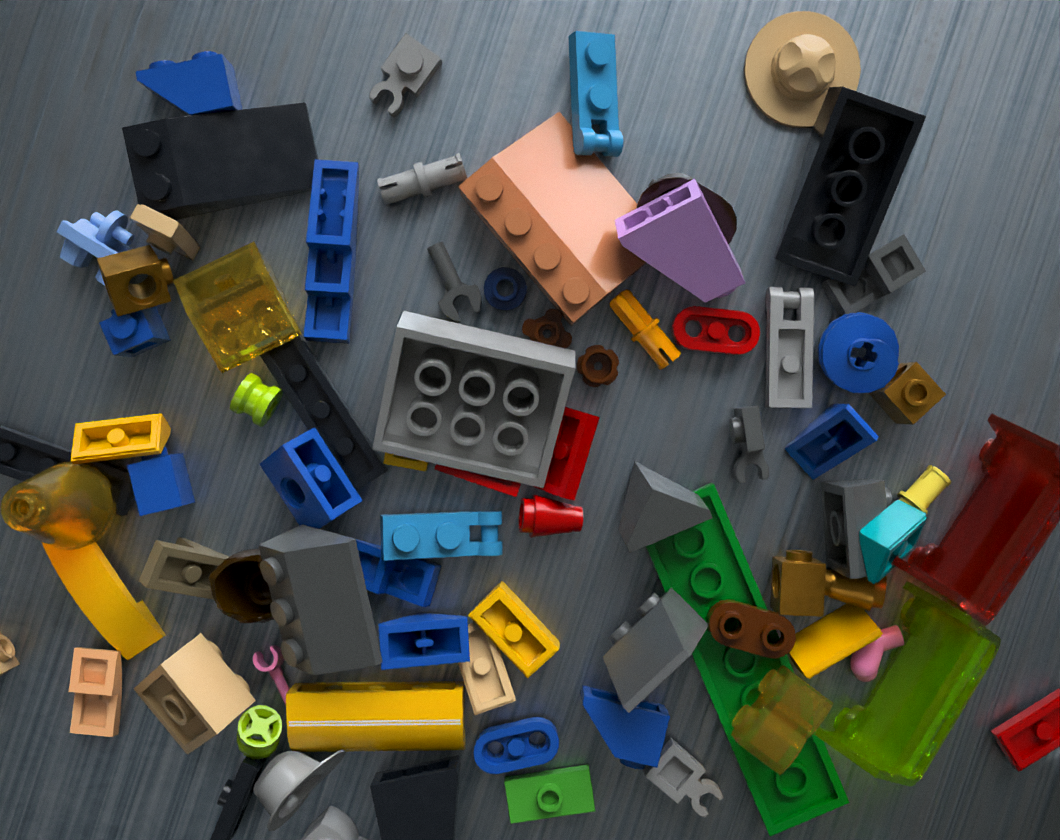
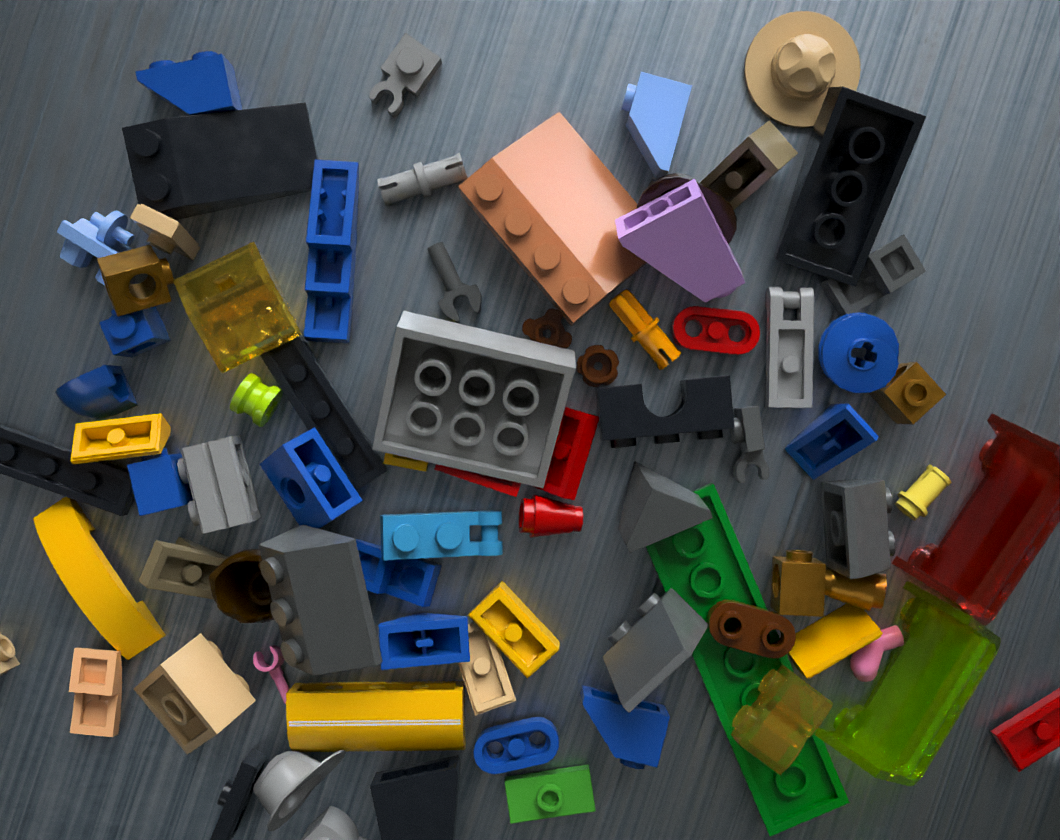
(61, 506): clear yellow cone -> none
(98, 393): none -> blue brick
(218, 484): none -> light grey brick
(263, 723): lime wheel -> none
(509, 302): dark blue plate -> none
(594, 93): dark azure plate -> none
(655, 118): none -> light blue slope
(680, 775): light grey plate -> none
(703, 409): none -> black arch
(750, 165): none -> dark tan slope
(888, 536): teal slope -> none

